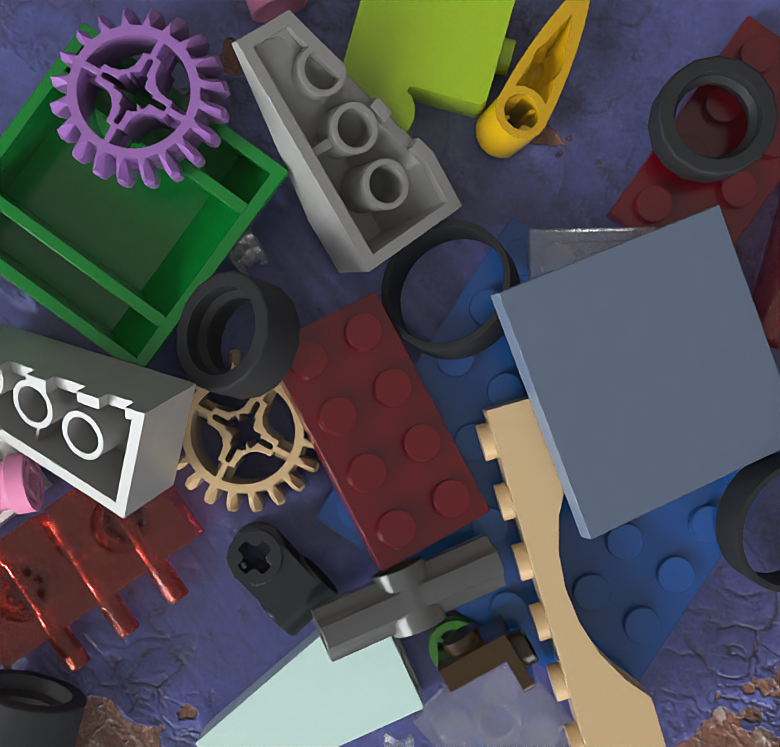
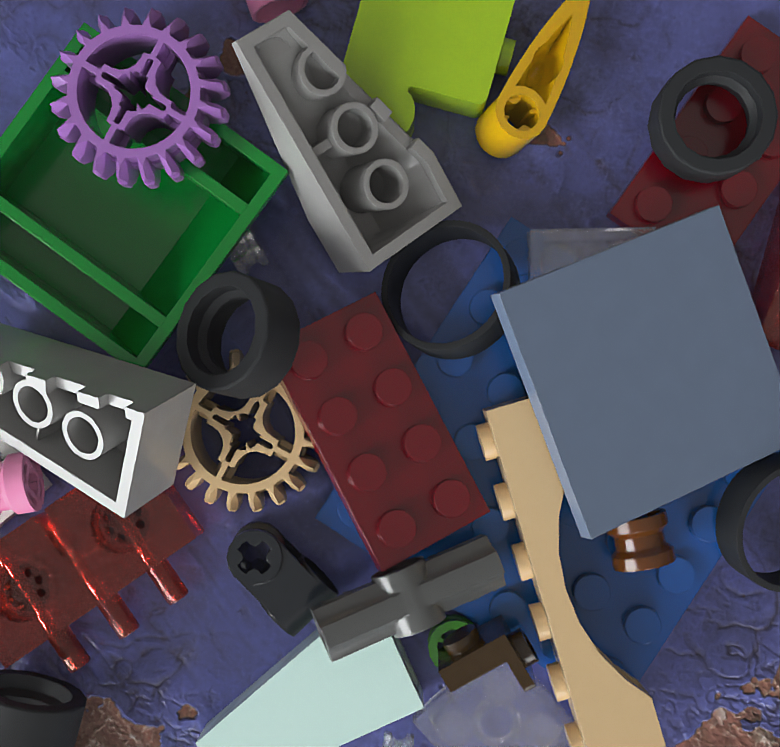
(642, 543): none -> reddish brown wheel

